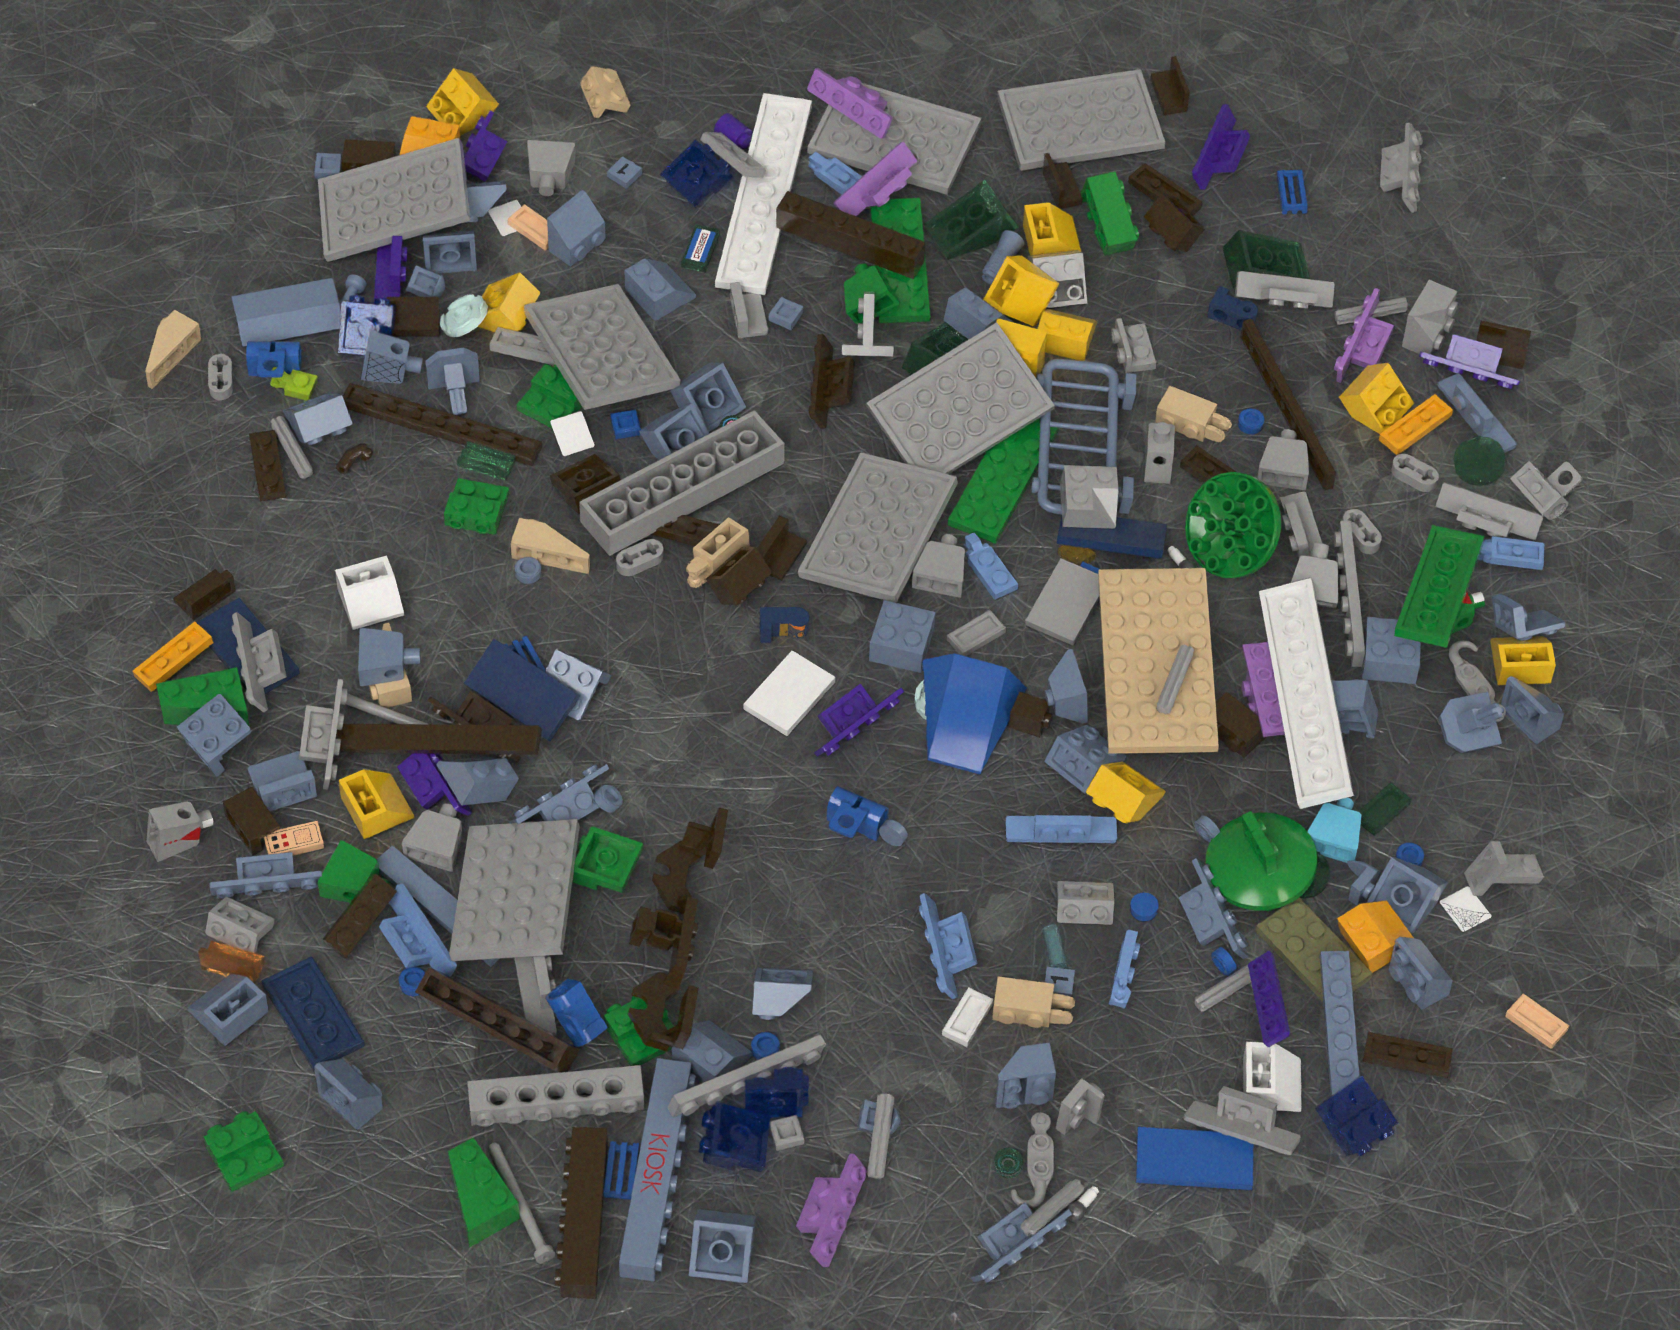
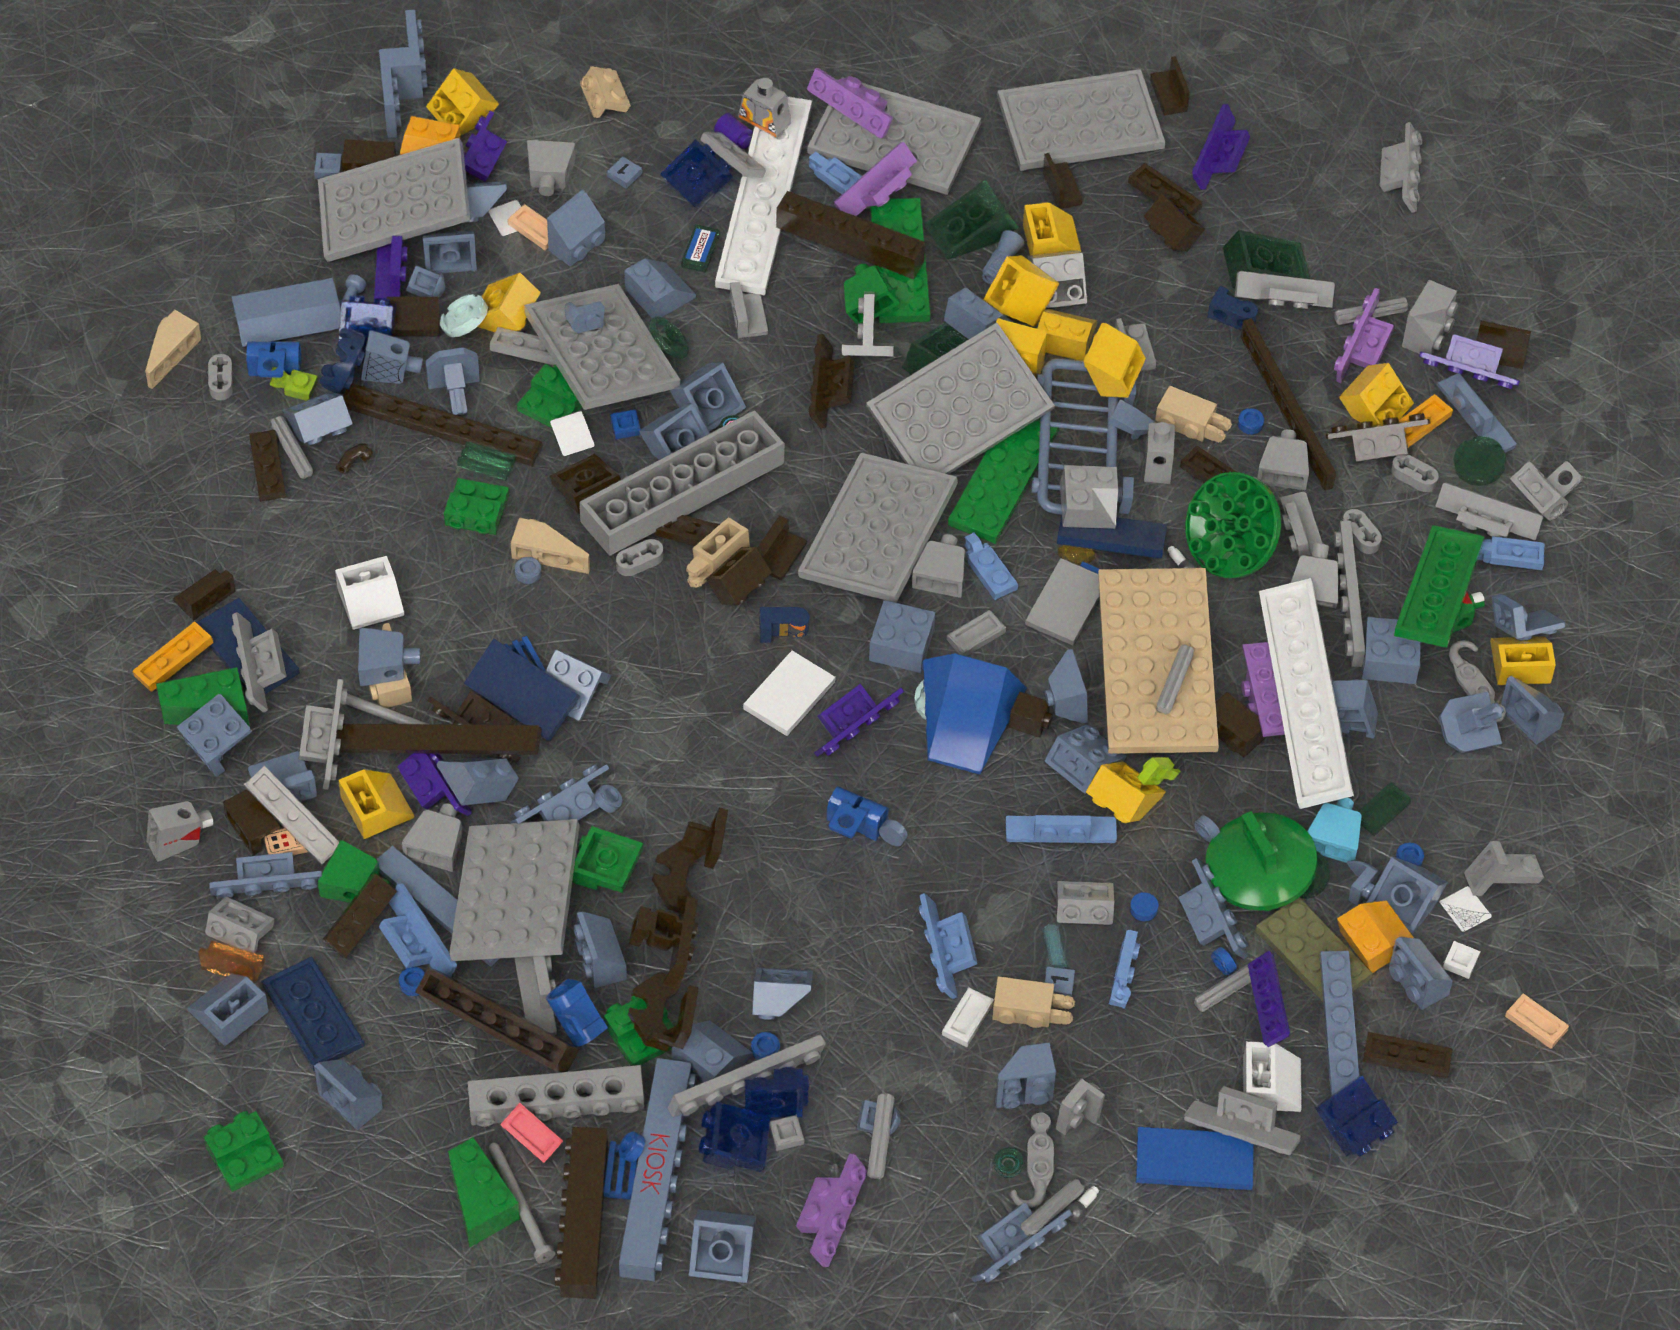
(292, 815): none -> light grey tile
(351, 353): none -> dark blue plate
(402, 73): none -> sand blue bracket
(531, 1132): none -> coral tile
(585, 317): none -> sand blue plate
(599, 949): none -> sand blue slope
(631, 1146): none -> blue tile
(666, 339): none -> clear green piece
(765, 107): none -> light grey torso
(786, 313): sand blue plate -> none
(1110, 213): green wedge -> none
(1113, 362): none -> yellow slope
(1130, 419): none -> sand blue slope
(1156, 770): none -> lime plate
(1302, 206): blue tile -> none
(1379, 440): none -> bracket
(1461, 959): none -> white plate

